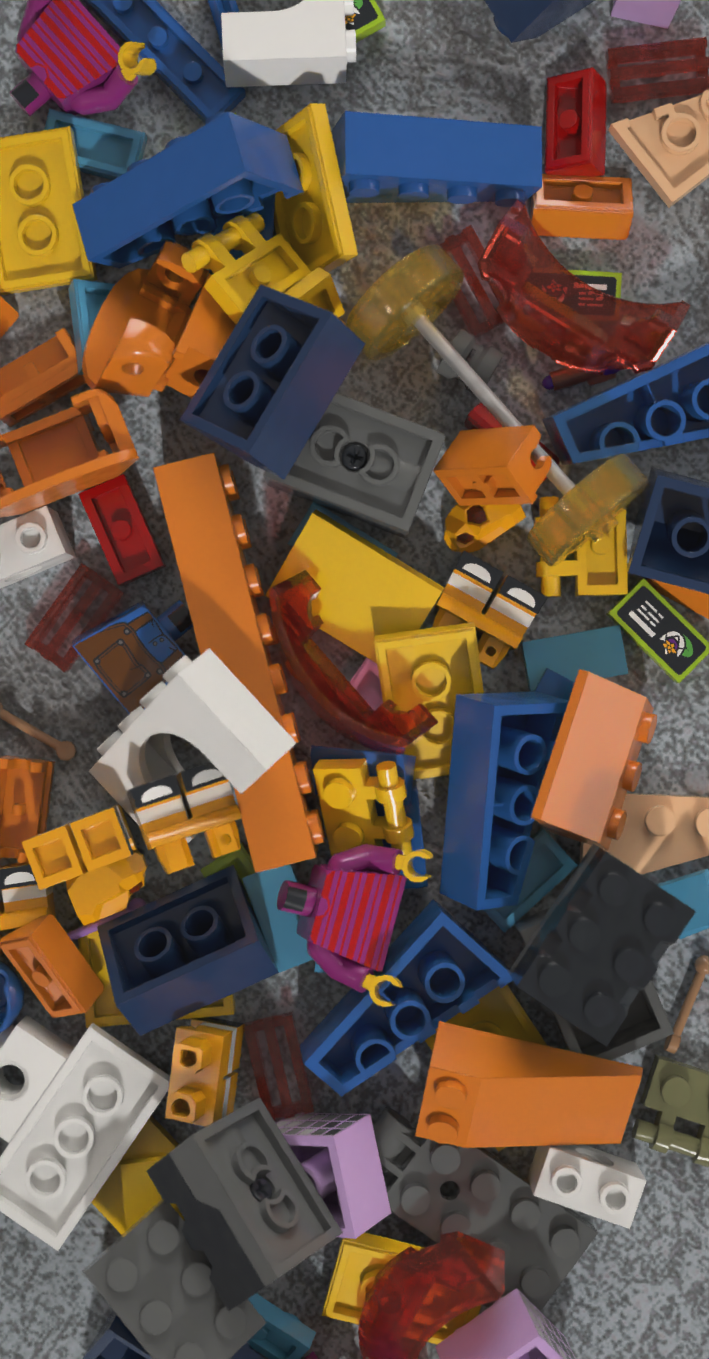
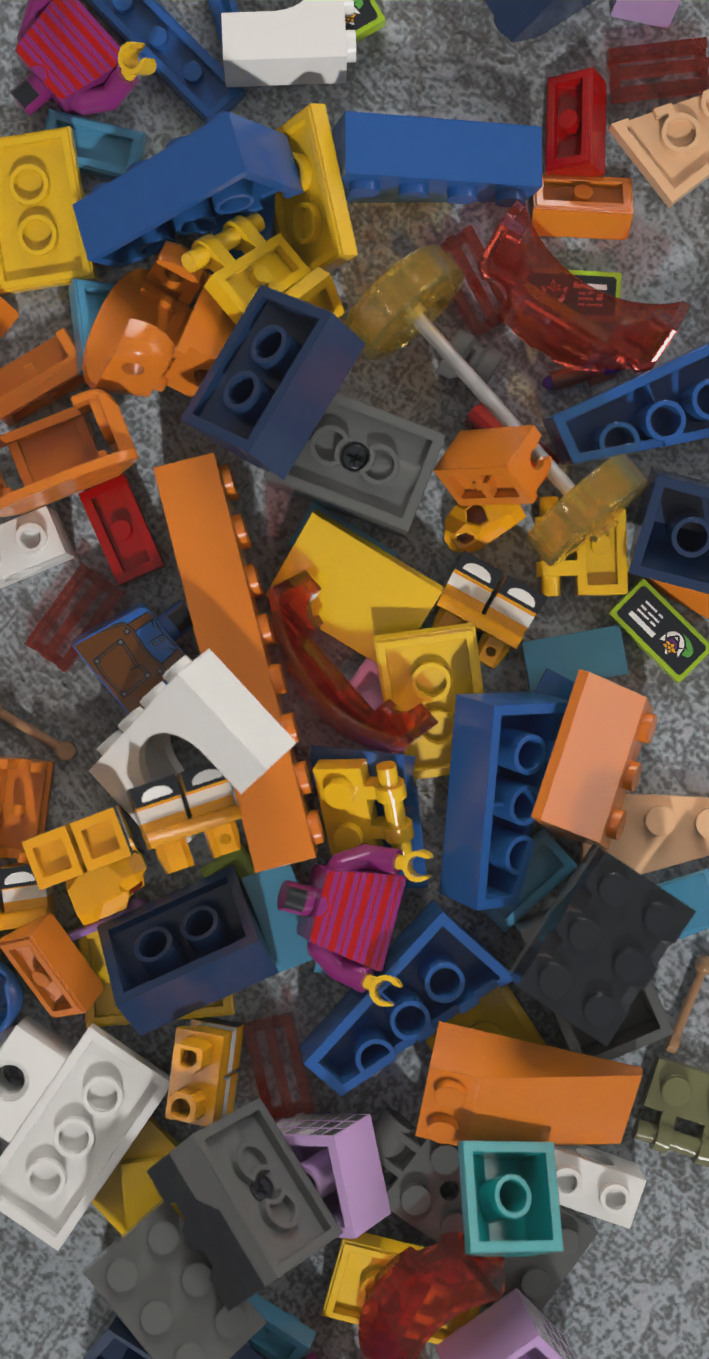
(509, 1198): none -> teal slope

